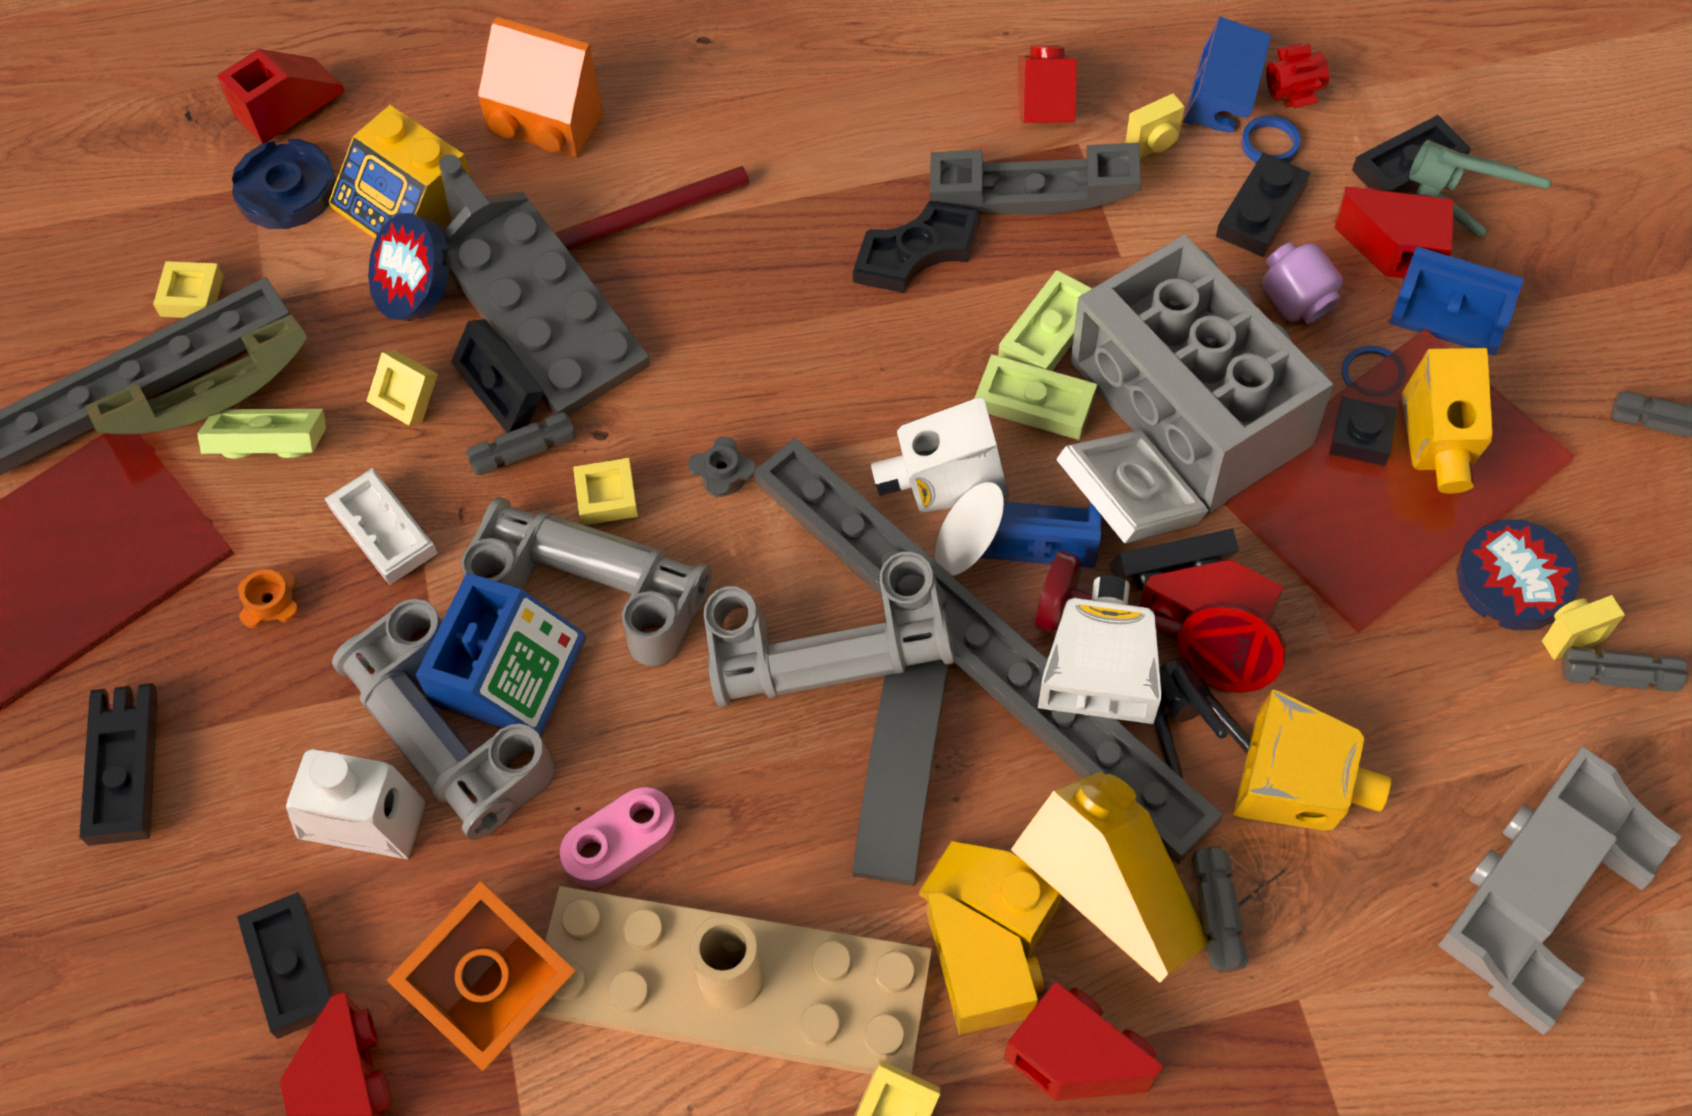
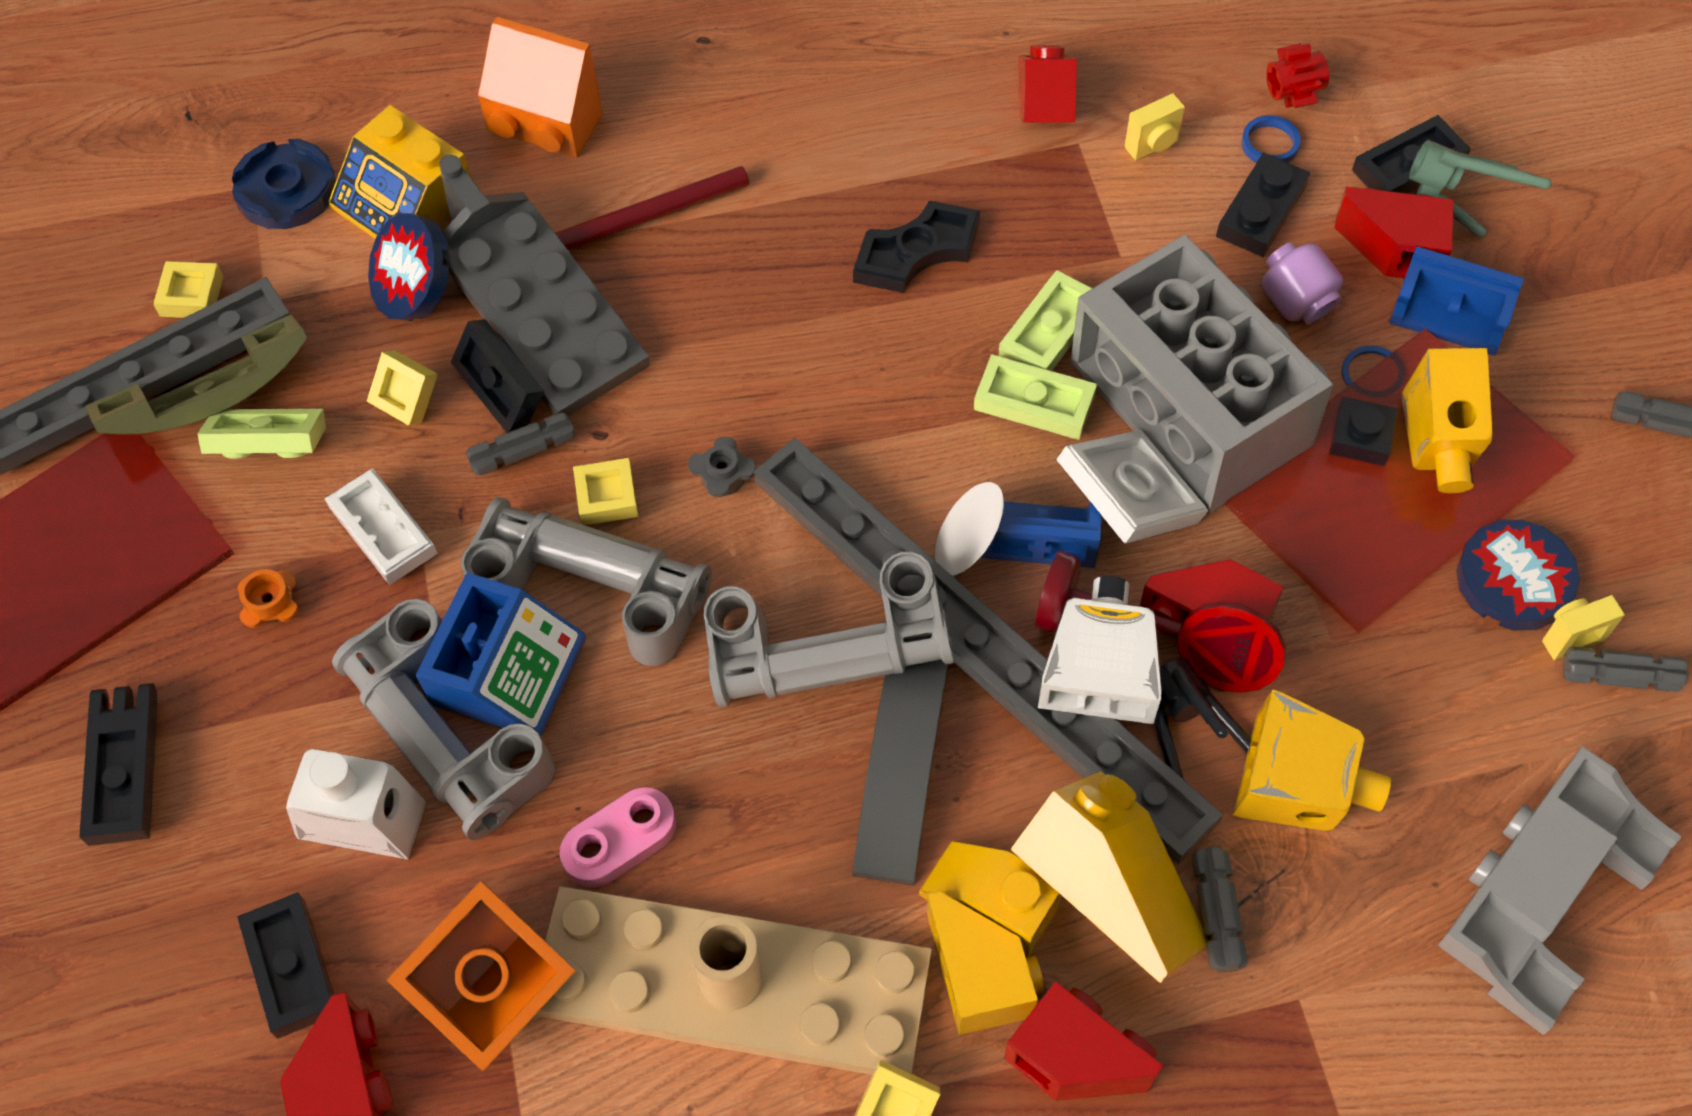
(276, 91): red slope -> none
(943, 457): white torso -> none
(1036, 186): dark grey slope -> none
(1141, 563): black plate -> none
(1227, 75): blue hinge -> none

